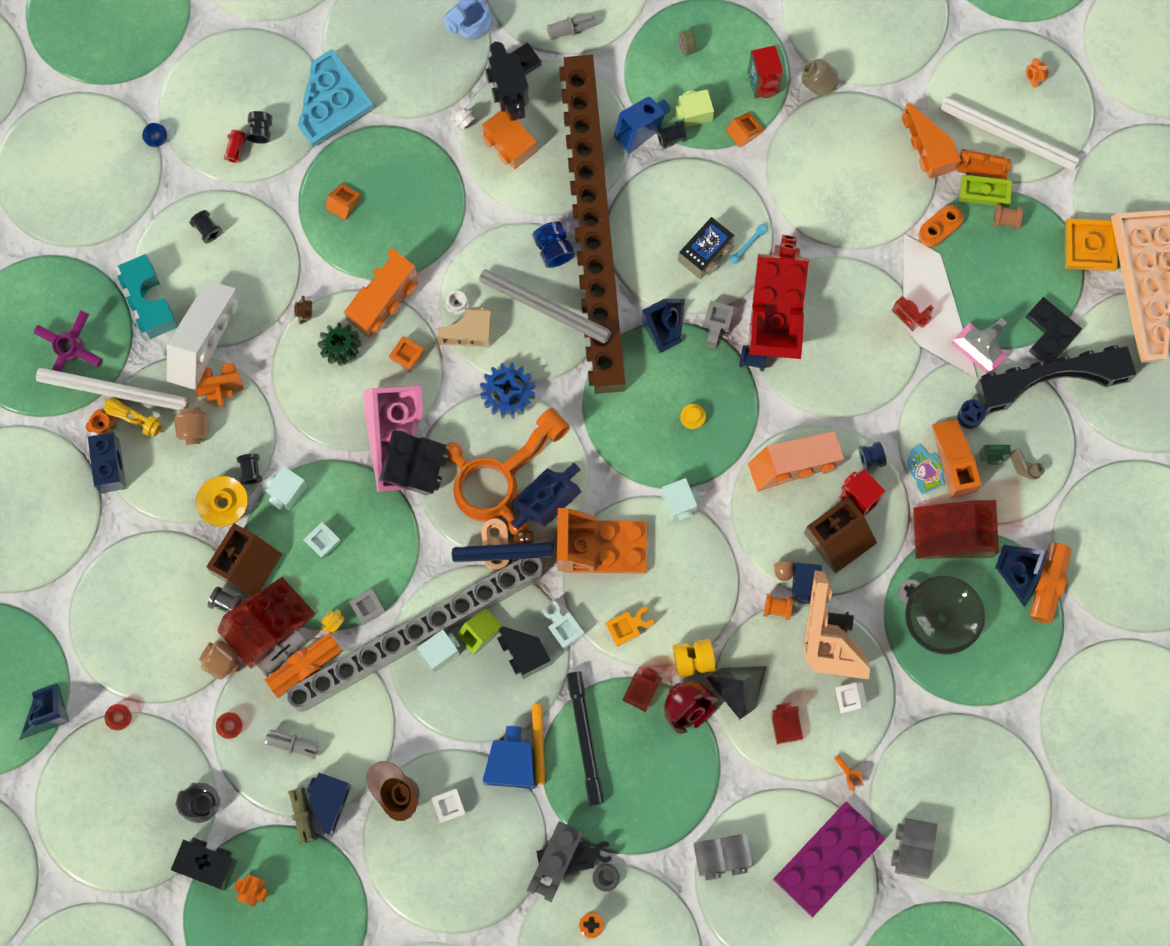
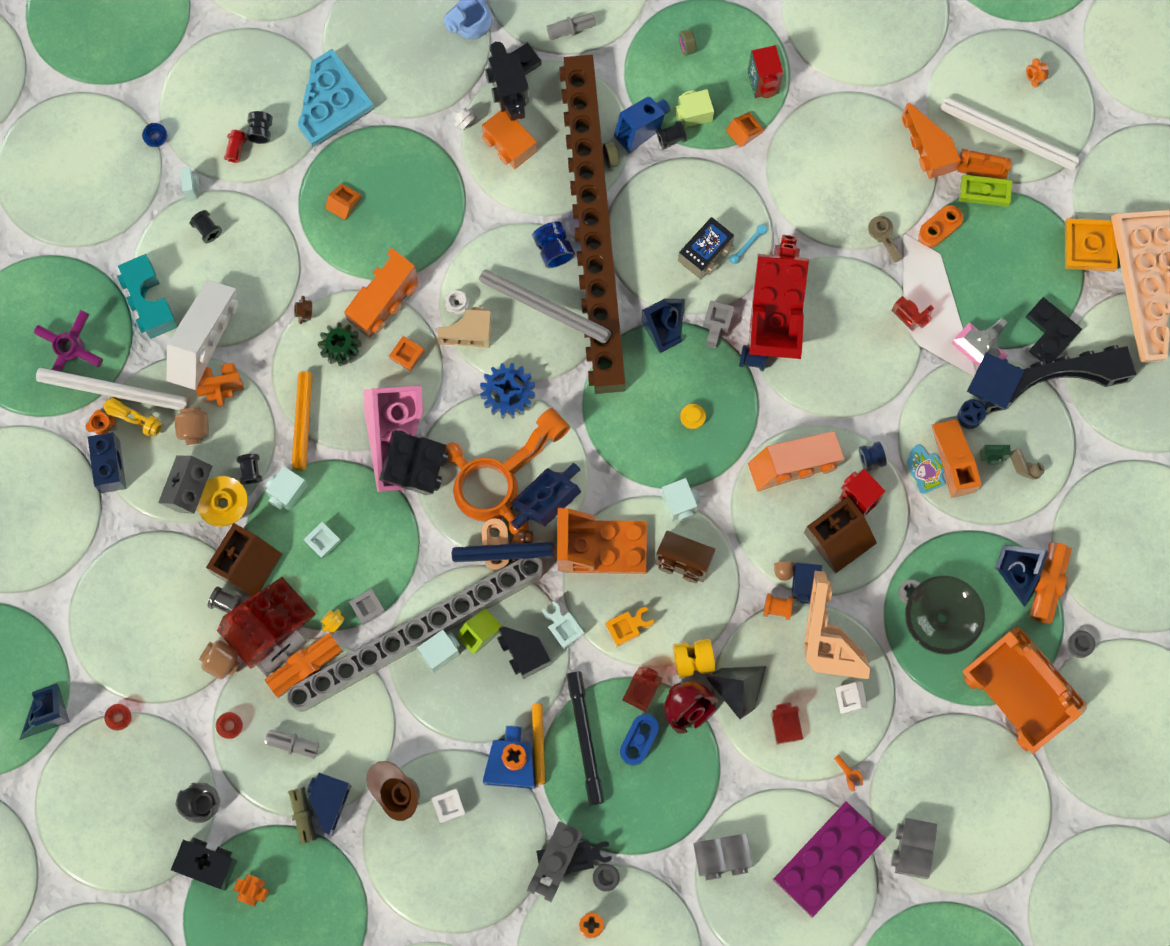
(185, 484): none -> dark grey brick
(190, 183): none -> light aqua plate
(302, 418): none -> light orange axle
(516, 749): none -> orange bush
(611, 154): none -> olive tile
(639, 740): none -> blue plate
(684, 557): none -> reddish brown slope
(820, 77): dark tan head -> none
(845, 621): black pin -> none
(881, 230): none -> dark tan plate
(956, 530): clear red slope -> none
(995, 381): none -> dark blue piece
(1007, 217): nougat bush -> none
(1026, 689): none -> orange windscreen
(1081, 644): none -> dark grey tile

